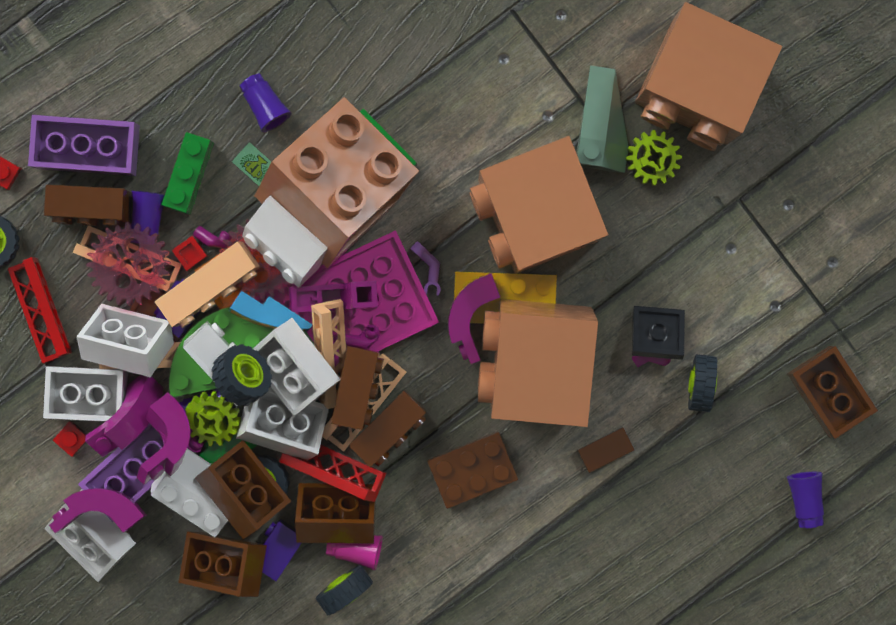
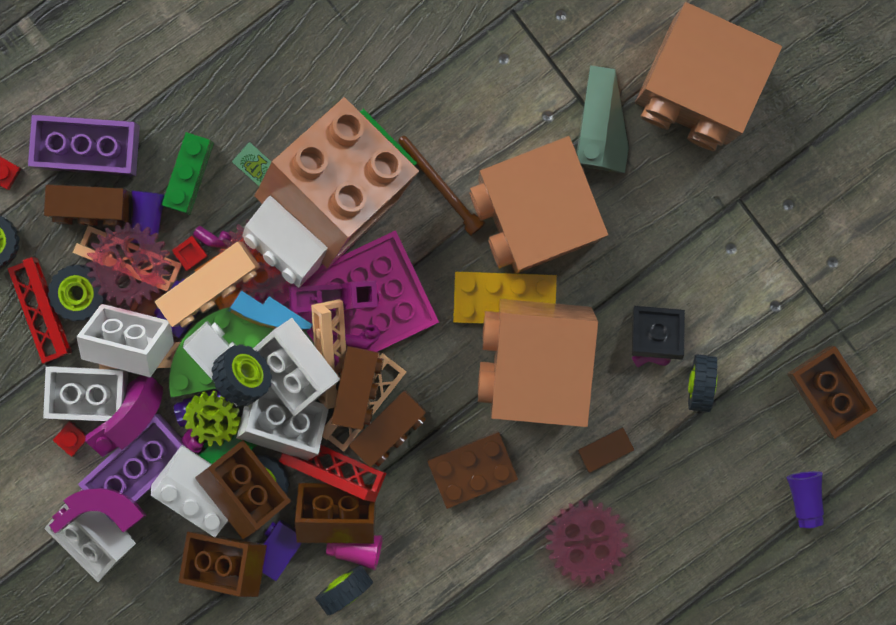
(62, 293): none -> wheel
(173, 425): magenta arch -> none
(264, 103): dark purple plant -> none
(433, 263): medium lavender arm -> none
(465, 304): magenta arch -> none
(471, 221): none -> reddish brown piece
(589, 564): none -> clear pink gear
(648, 147): lime gear -> none

